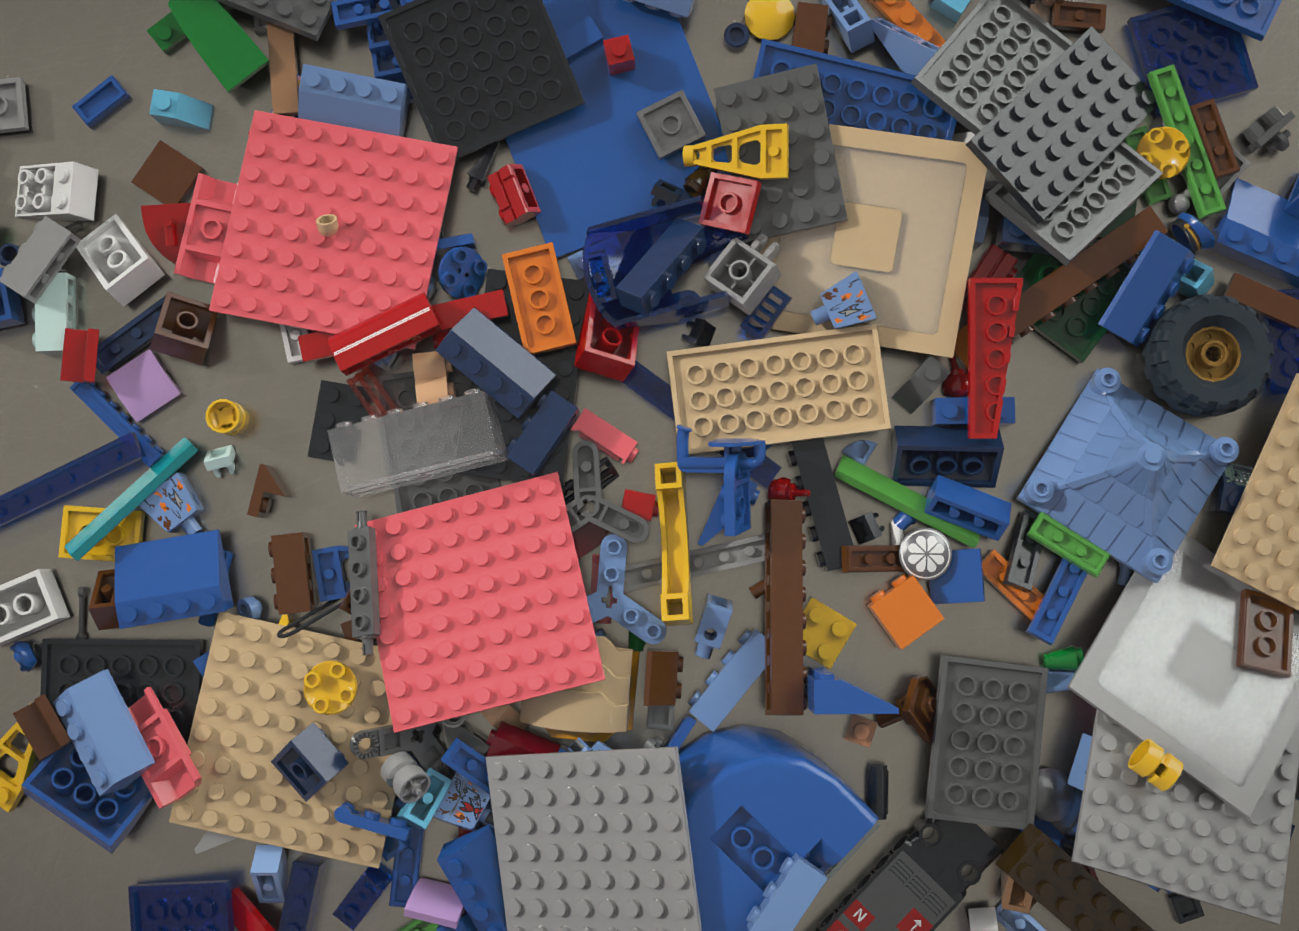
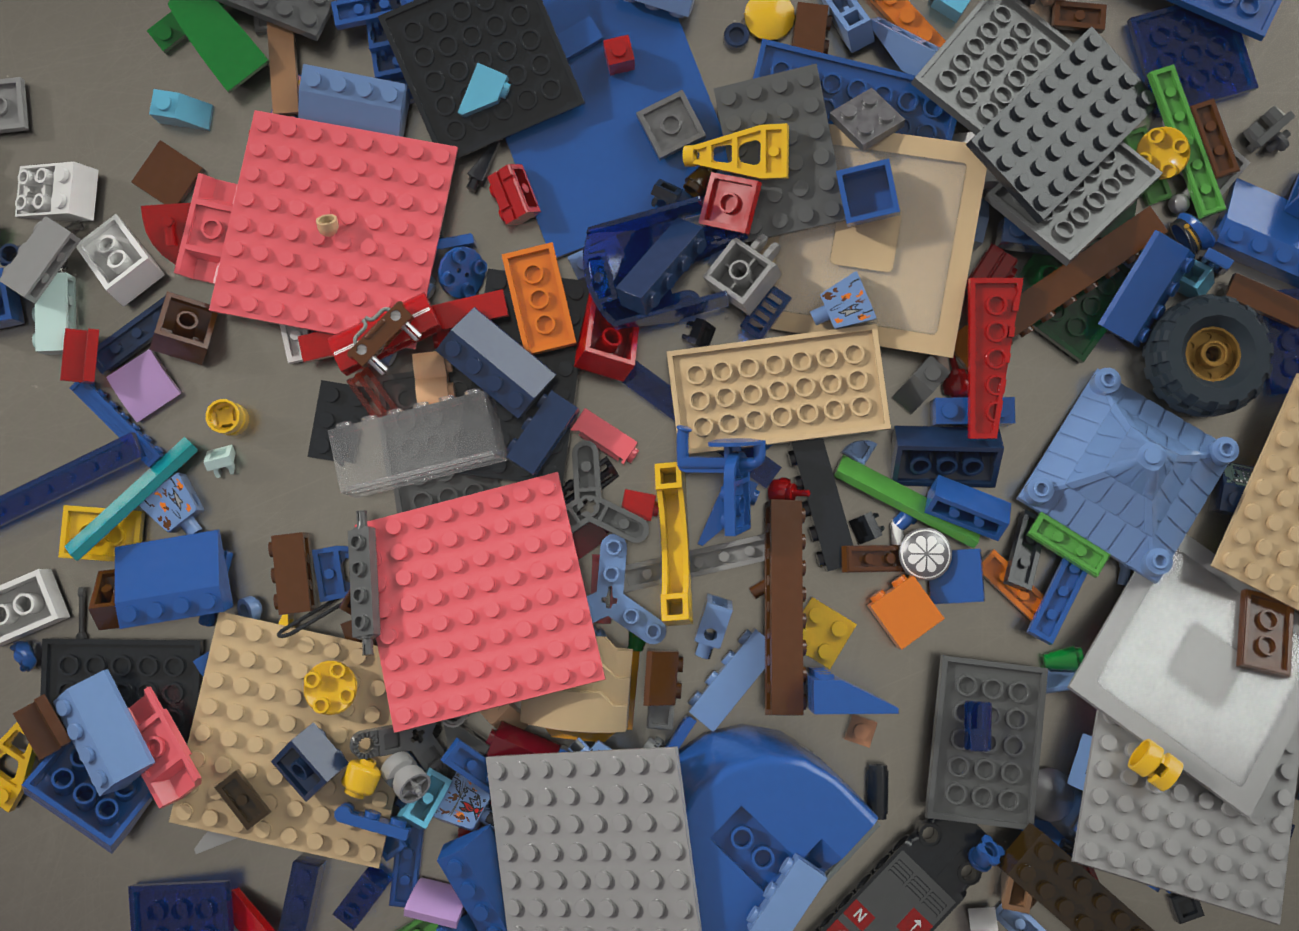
(101, 101): blue tile -> none
(242, 799): none -> dark brown plate
(265, 483): reddish brown slope -> none
(270, 873): light blue slope -> none
(361, 778): none -> yellow head
(381, 335): none -> reddish brown piece
(484, 90): none -> medium azure slope
(867, 119): none -> flat silver plate
(868, 192): none -> blue piece
(915, 708): reddish brown piece -> none
(977, 726): none -> clear blue arm
(985, 854): none -> blue brick
(1218, 261): none -> blue tile

